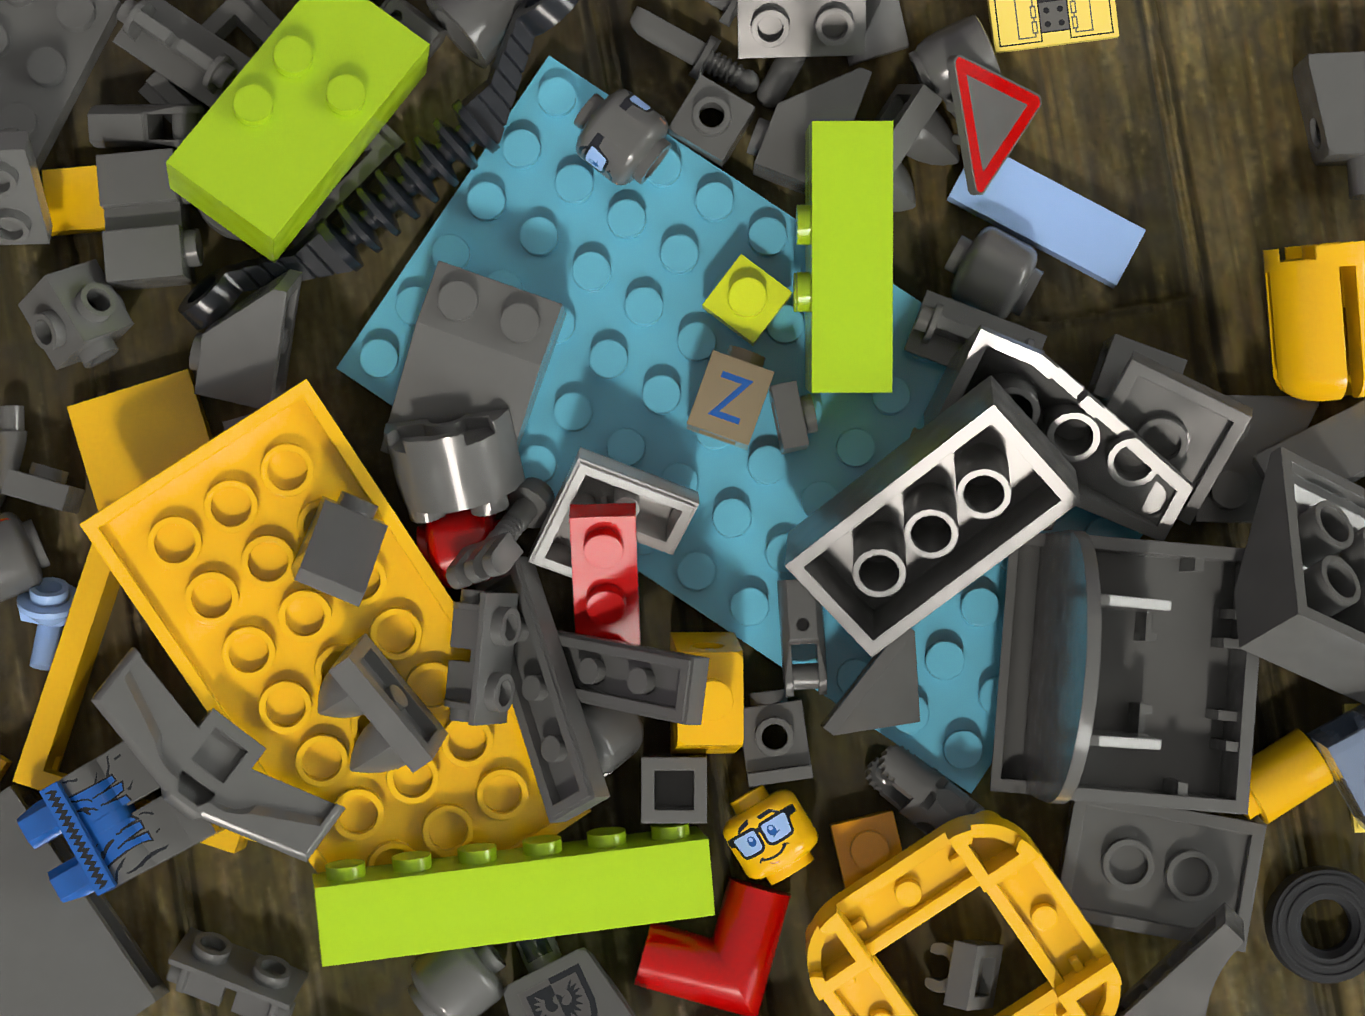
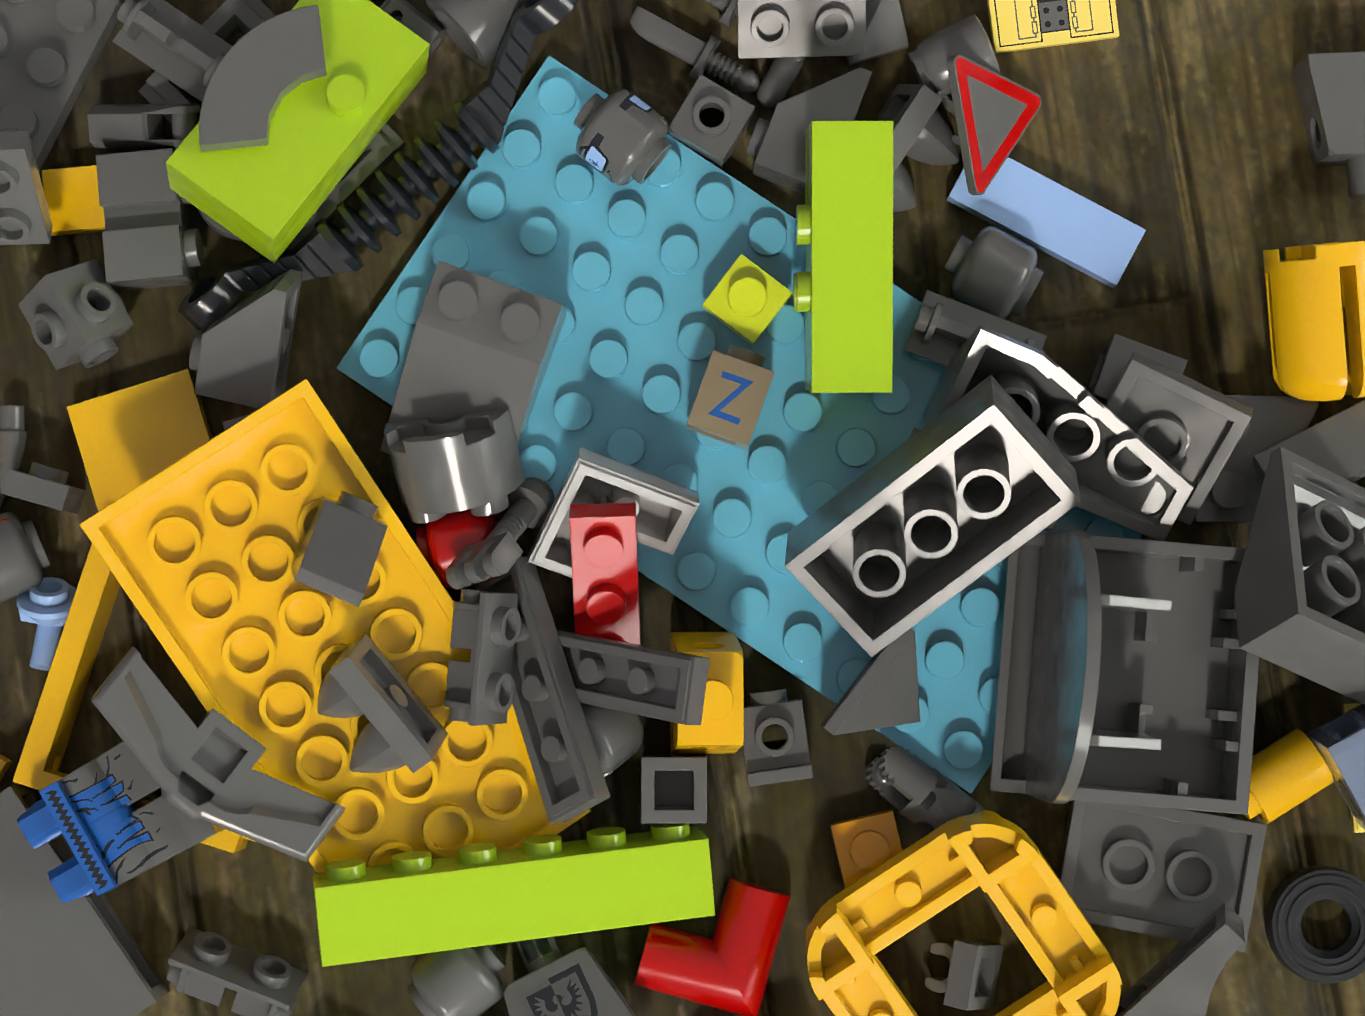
(256, 78): none -> dark grey tile
(770, 834): yellow head -> none
(792, 416): dark grey plate -> none
(801, 623): dark grey bar -> none

